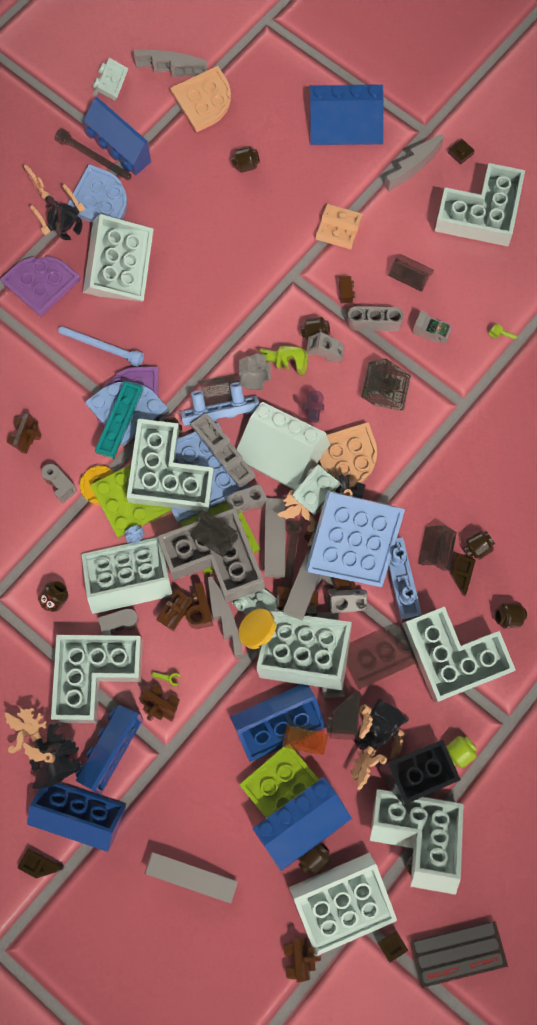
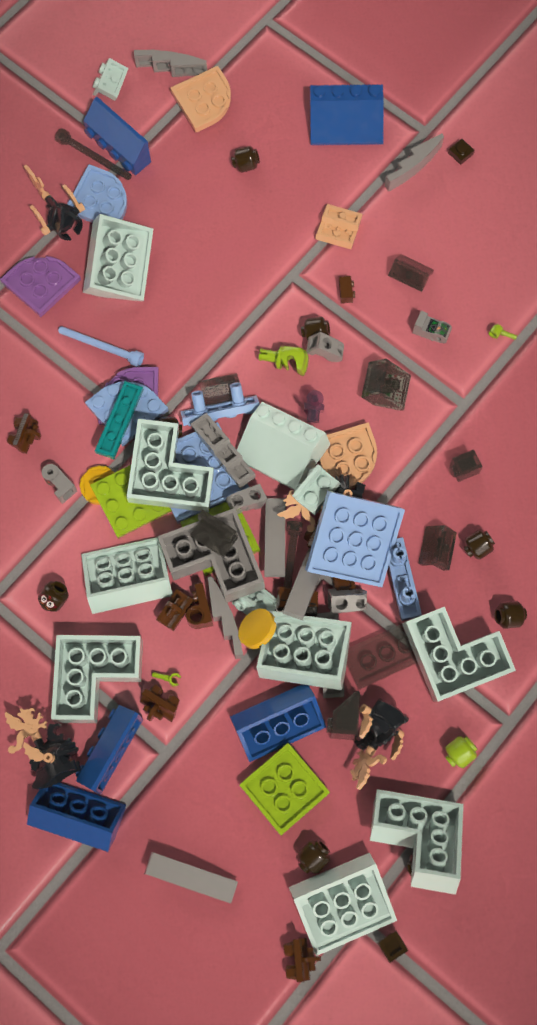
(38, 865): dark brown tile -> none
(118, 621): light grey leg -> none
(134, 534): light blue plate -> none
(254, 372): light grey hair -> none
(302, 823): blue slope -> none
(305, 740): clear orange plate -> none
(365, 322): light grey beam -> none
(420, 772): black slope -> none
(458, 954): dark grey tile -> none
(462, 572): dark brown tile -> none
(465, 466): none -> clear smoke brick
(483, 216): light aqua brick -> none

